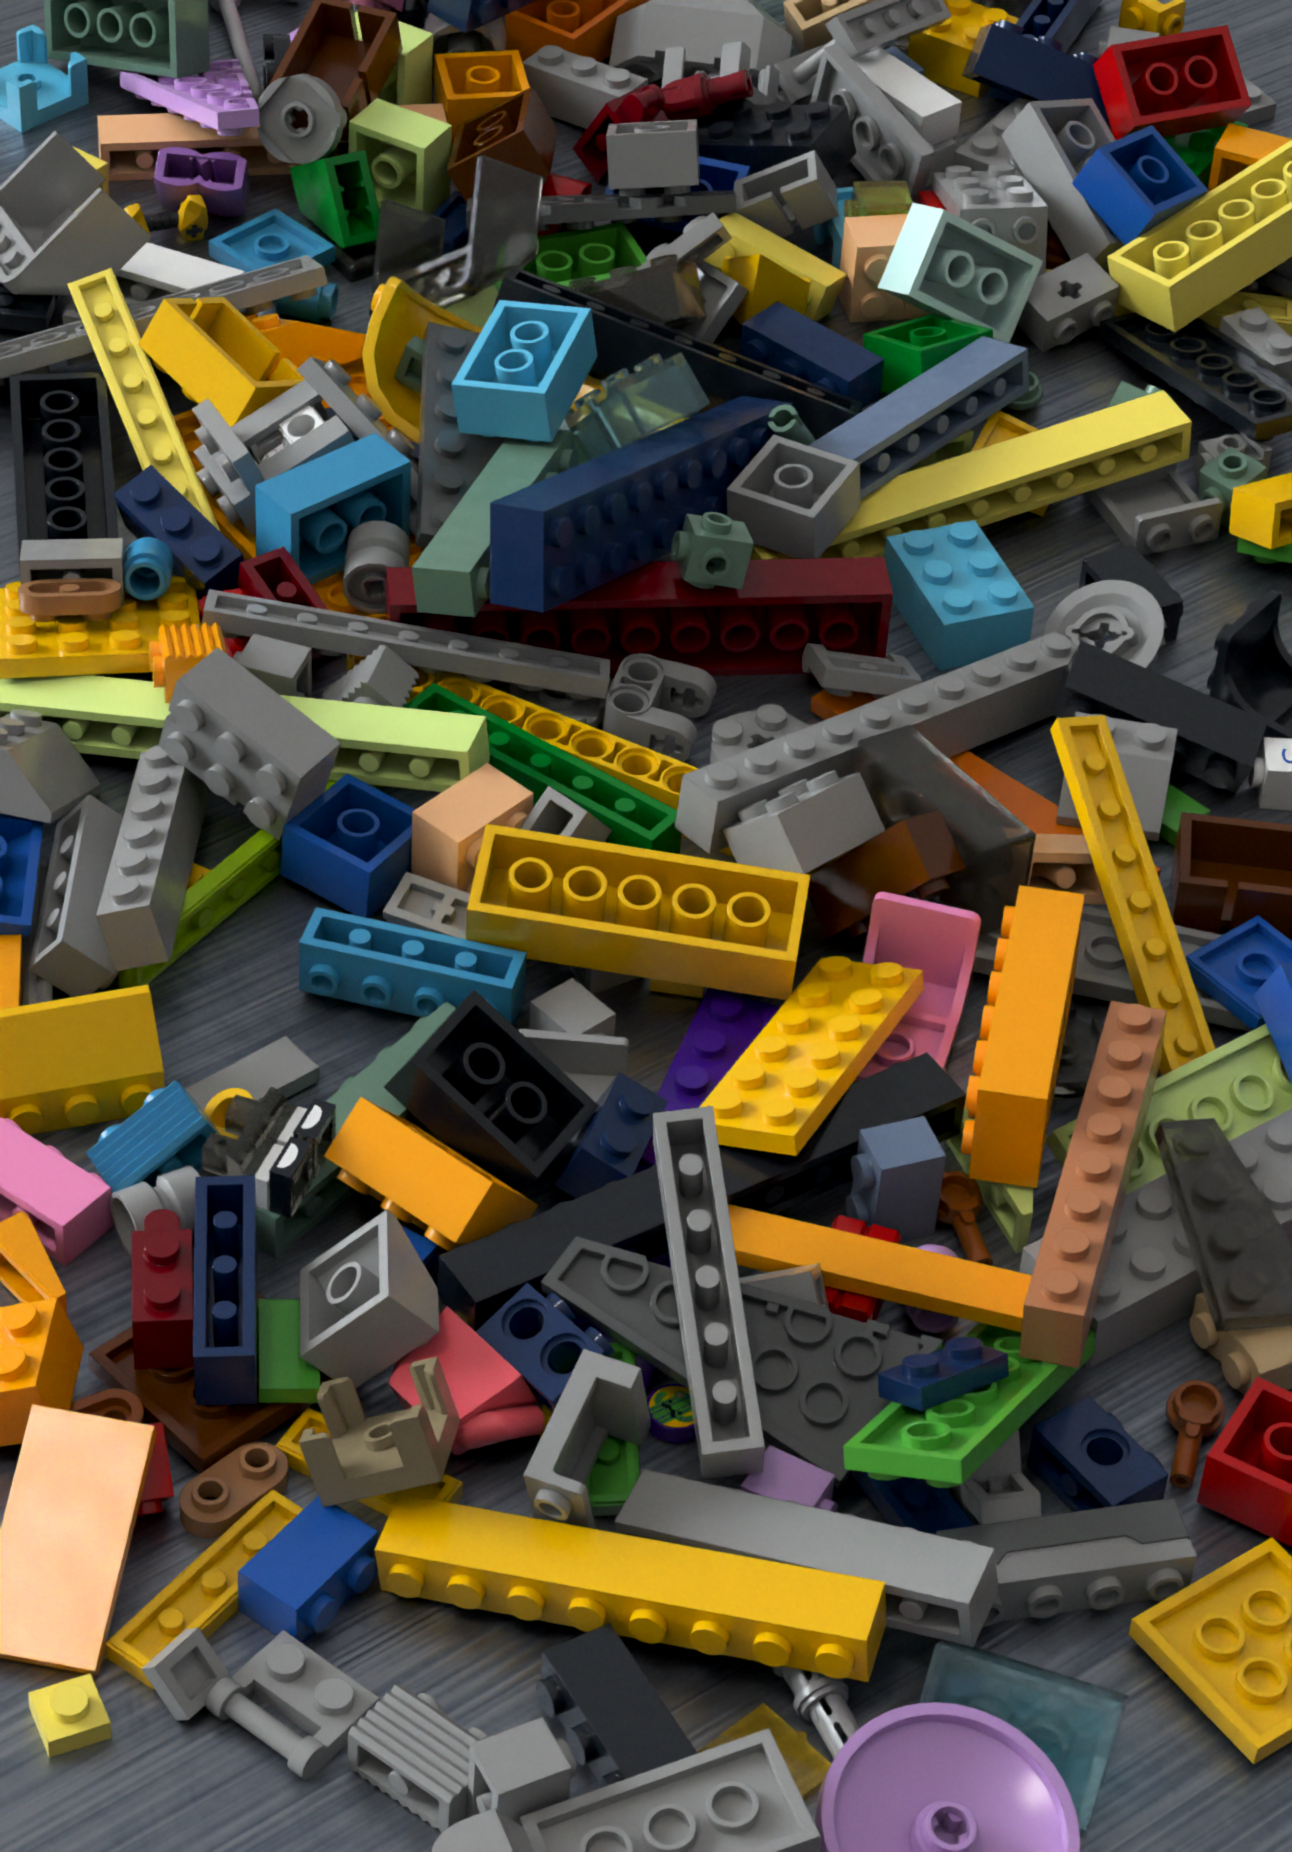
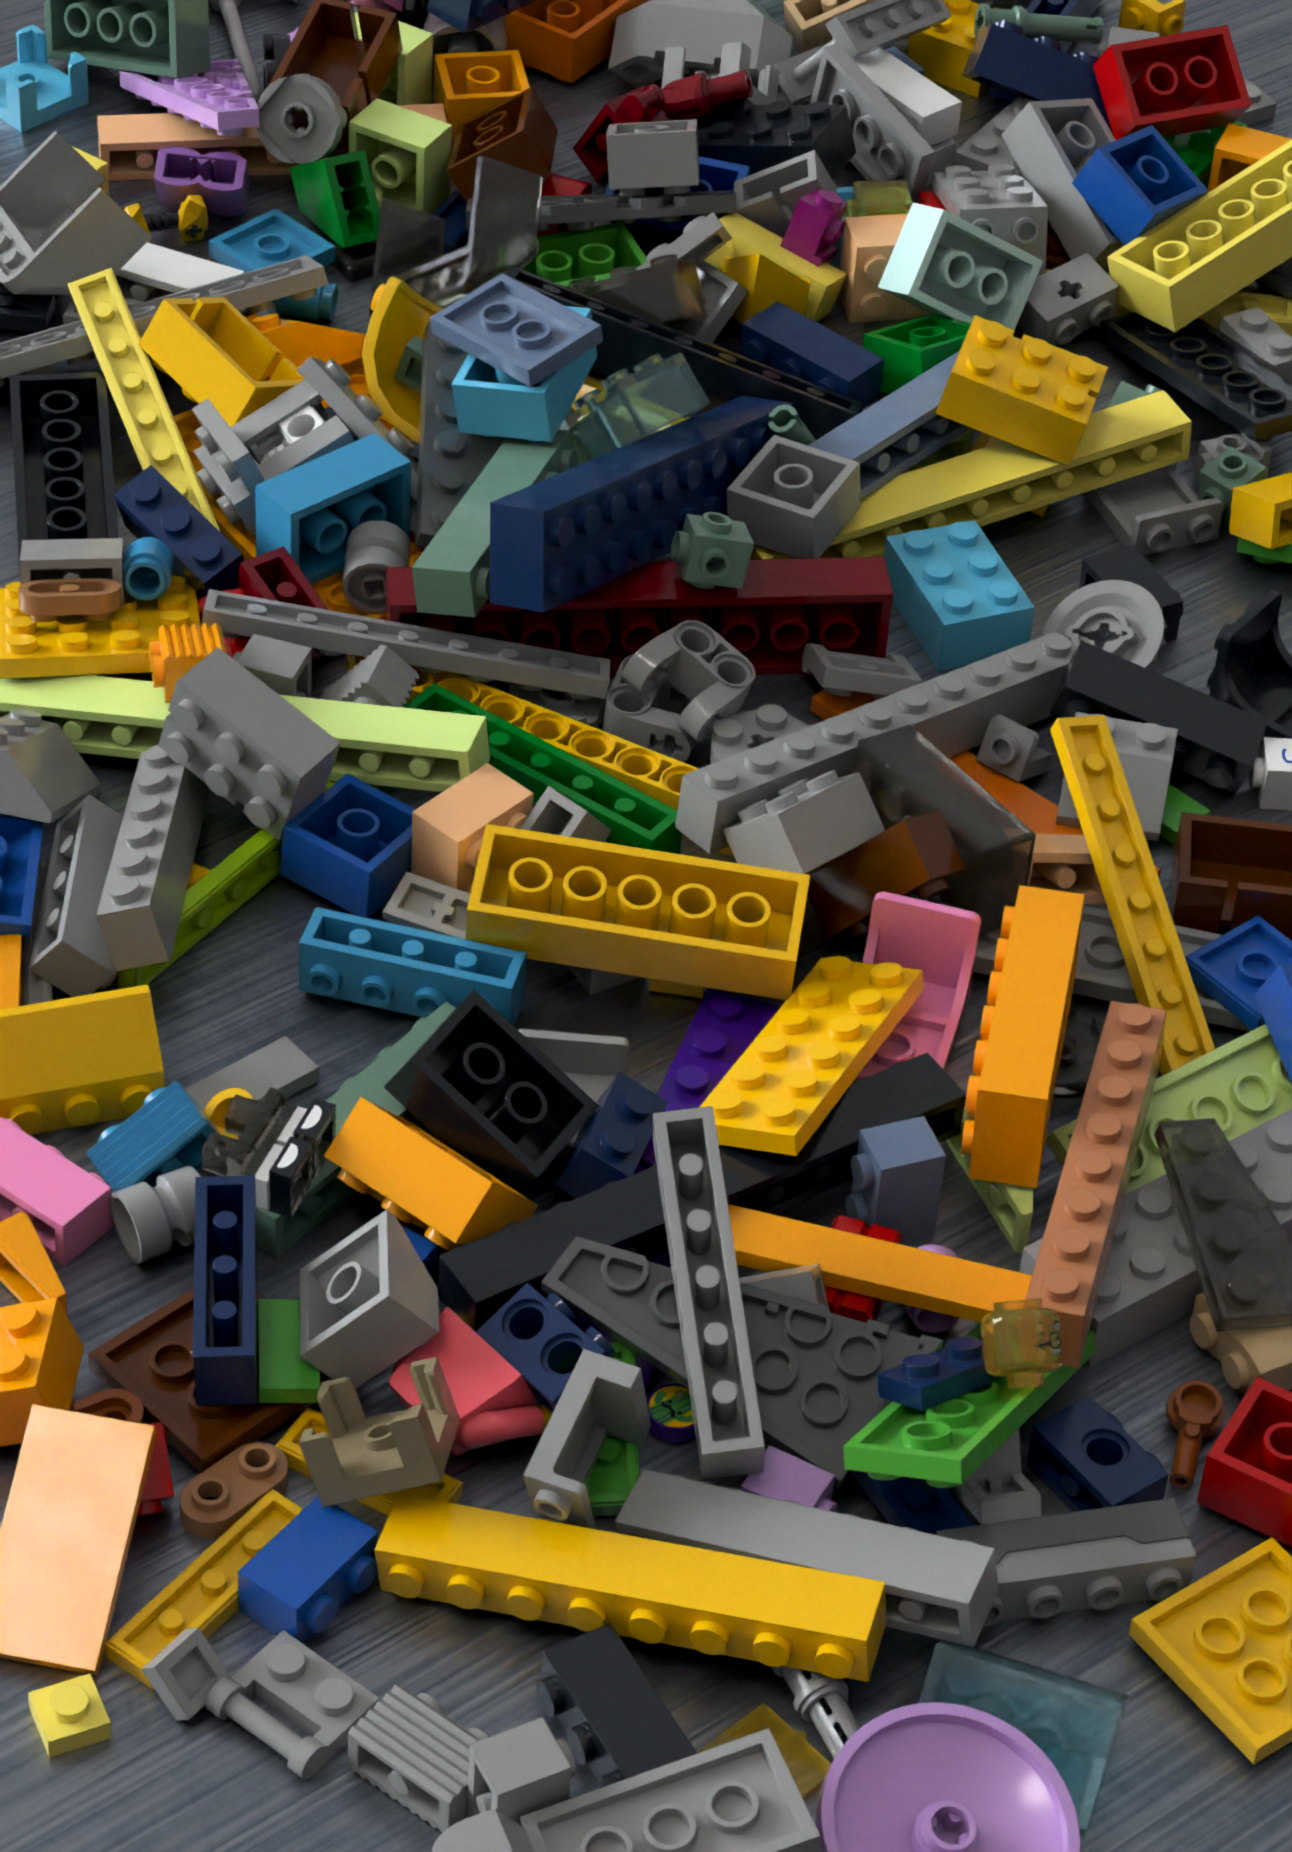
(162, 1293): dark red brick -> none
(516, 329): none -> sand blue plate
(571, 1010): light grey brick -> none
(575, 85): light grey brick -> none
(700, 667): none -> light grey piece
(816, 227): none -> magenta brick
(959, 1206): dark orange plate -> none
(1013, 750): none -> light grey bracket
(1021, 390): none -> yellow piece
(1021, 1342): none -> clear yellow head
(1035, 25): none -> sand green pin

